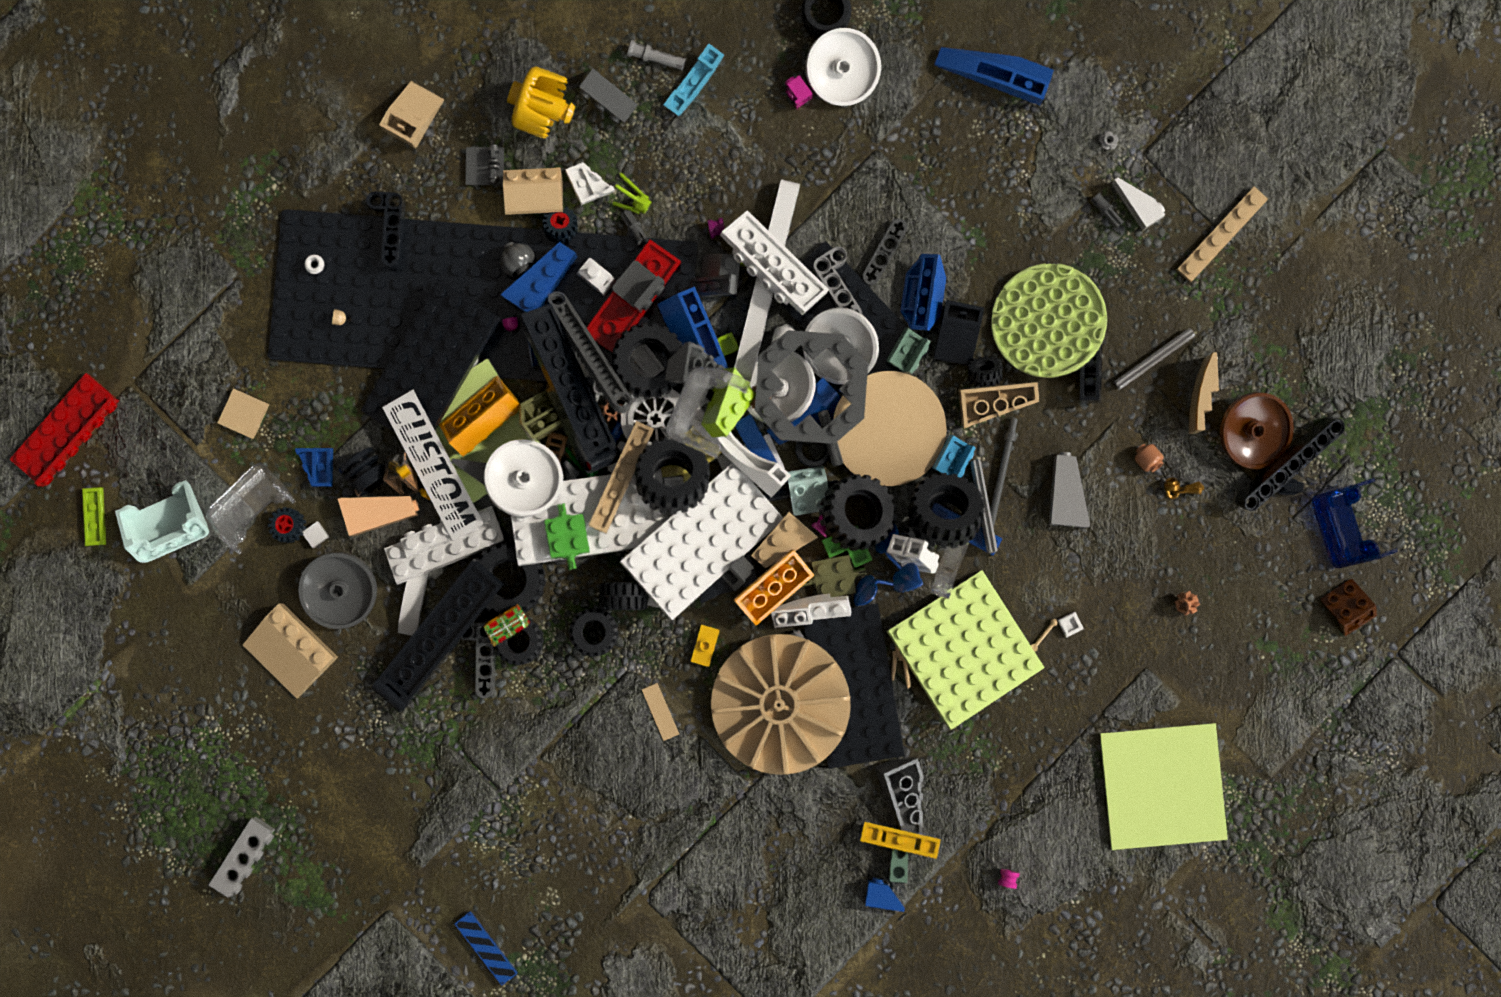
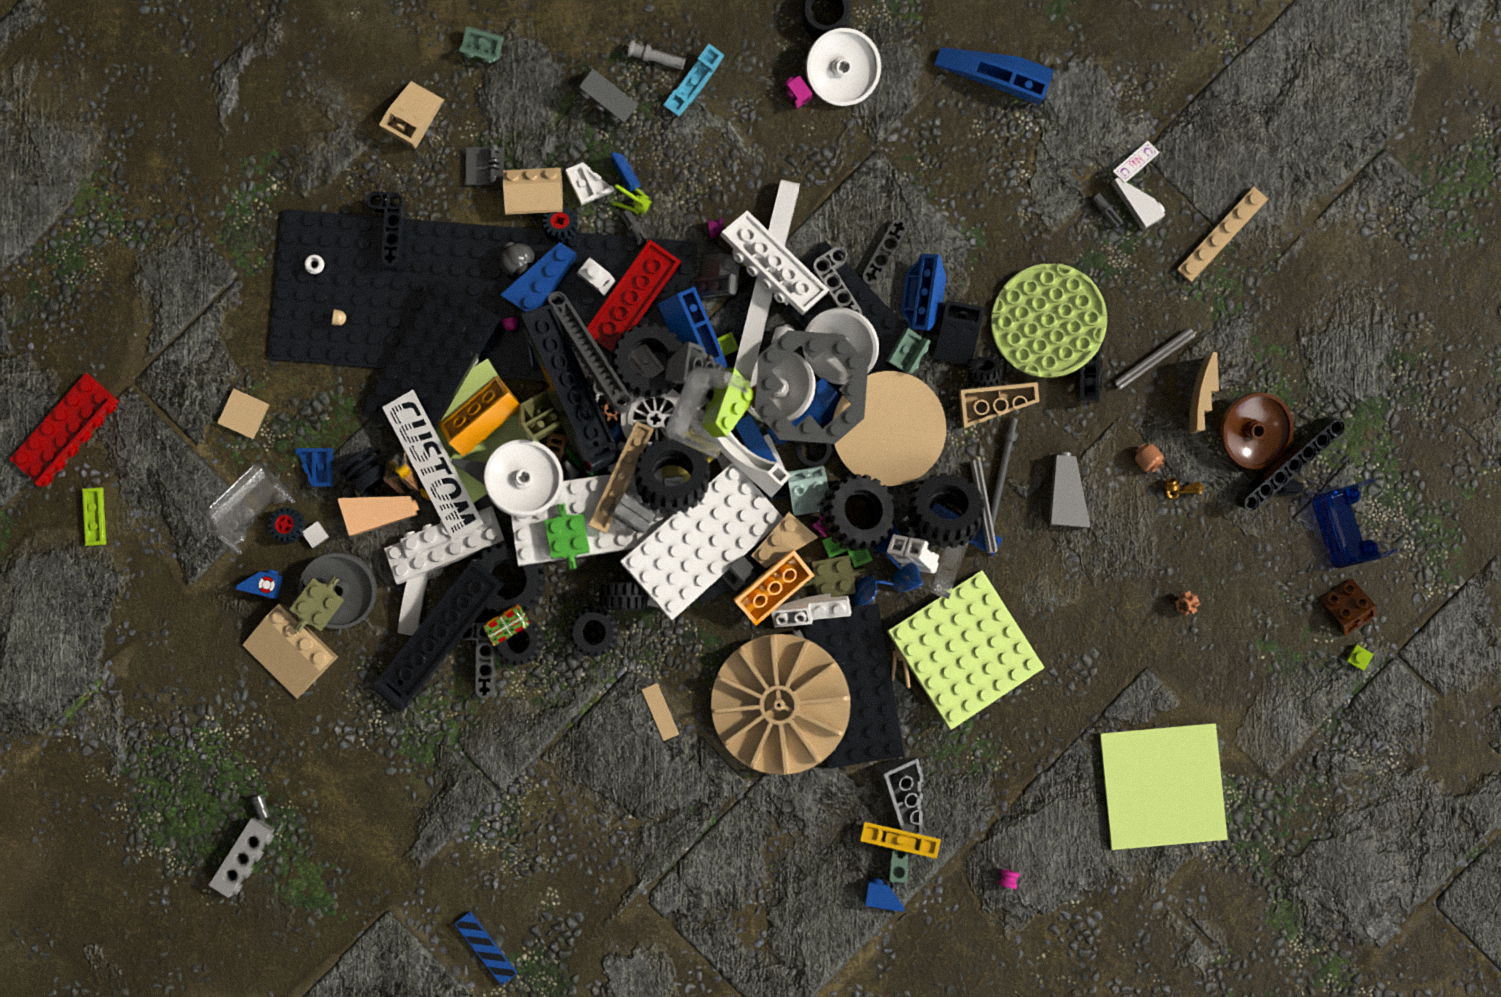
(163, 525): light aqua windscreen -> none
(260, 806): none -> dark grey pin
(263, 584): none -> blue slope
(316, 604): none -> olive plate
(481, 44): none -> sand green bracket
(539, 101): yellow piece -> none
(625, 171): none -> blue slope
(631, 513): none -> dark grey brick
(638, 286): dark grey bracket -> none
(705, 645): yellow plate -> none
(833, 449): dark grey axle -> none
(954, 457): dark azure bracket -> none
(1054, 622): tan hinge -> none
(1070, 624): white tile -> none
(1108, 145): light grey plate -> none
(1136, 161): none -> white sticker
(1359, 657): none -> lime plate

